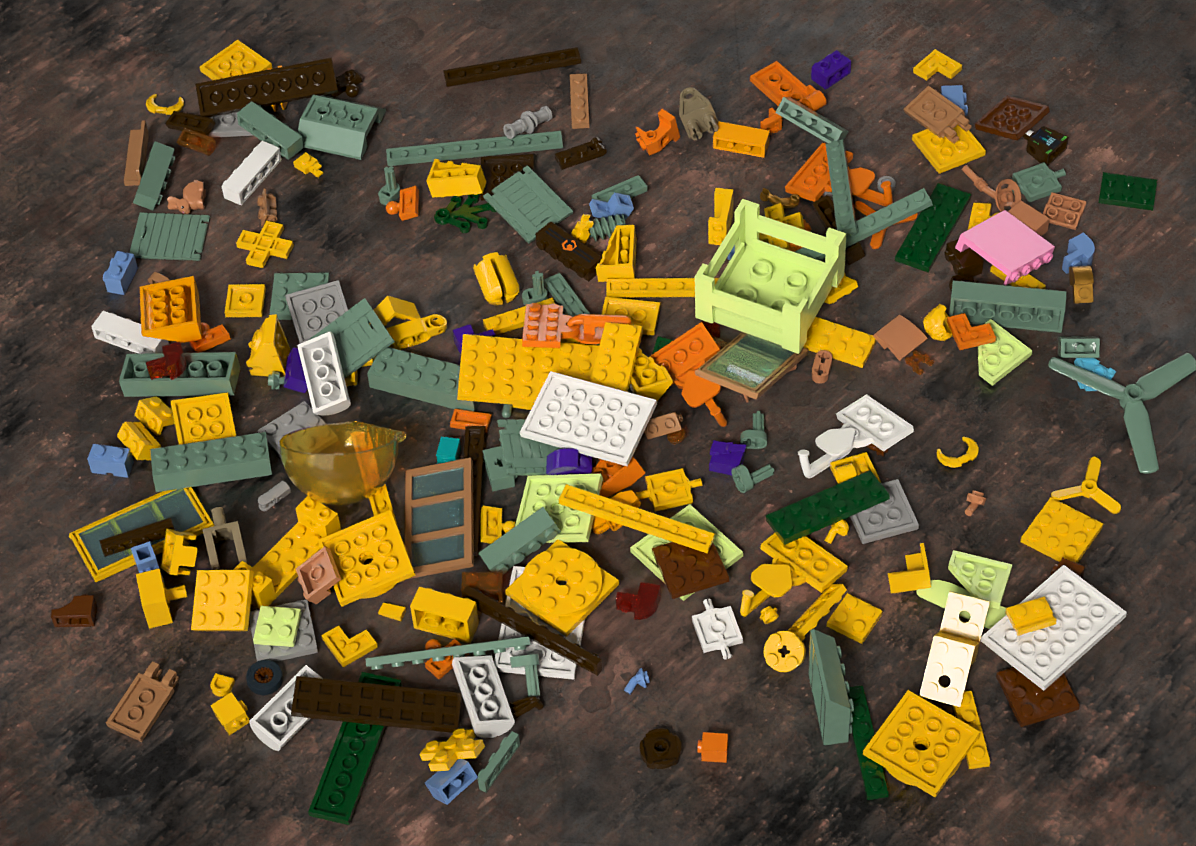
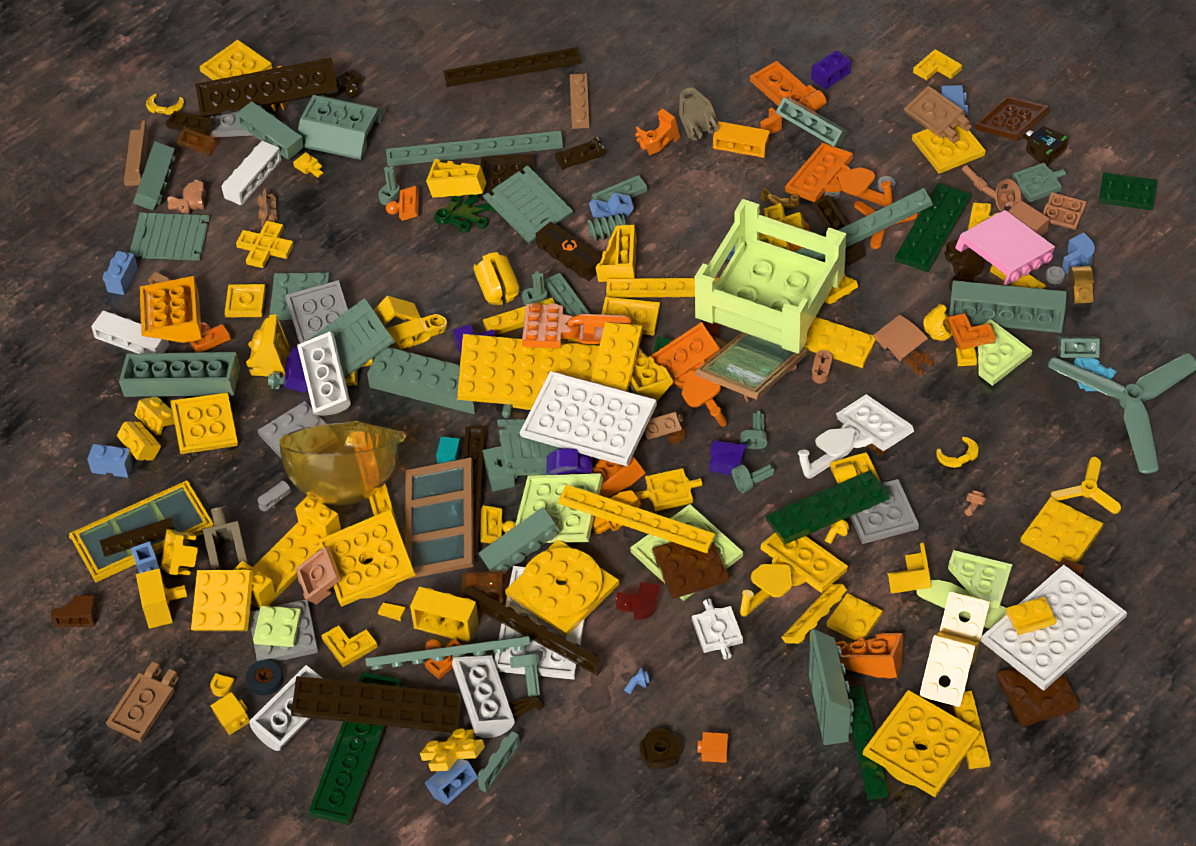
(171, 364): clear red brick -> none
(210, 462): sand green brick -> none
(464, 418): orange tile -> none
(527, 122): light grey piece -> none
(581, 229): yellow plate -> none
(723, 211): yellow panel -> none
(768, 615): yellow plate -> none
(791, 660): yellow plate -> none
(841, 187): sand green plate -> none
(874, 657): none -> orange wedge
(966, 357): none -> yellow tile
(1055, 275): none -> light grey tile

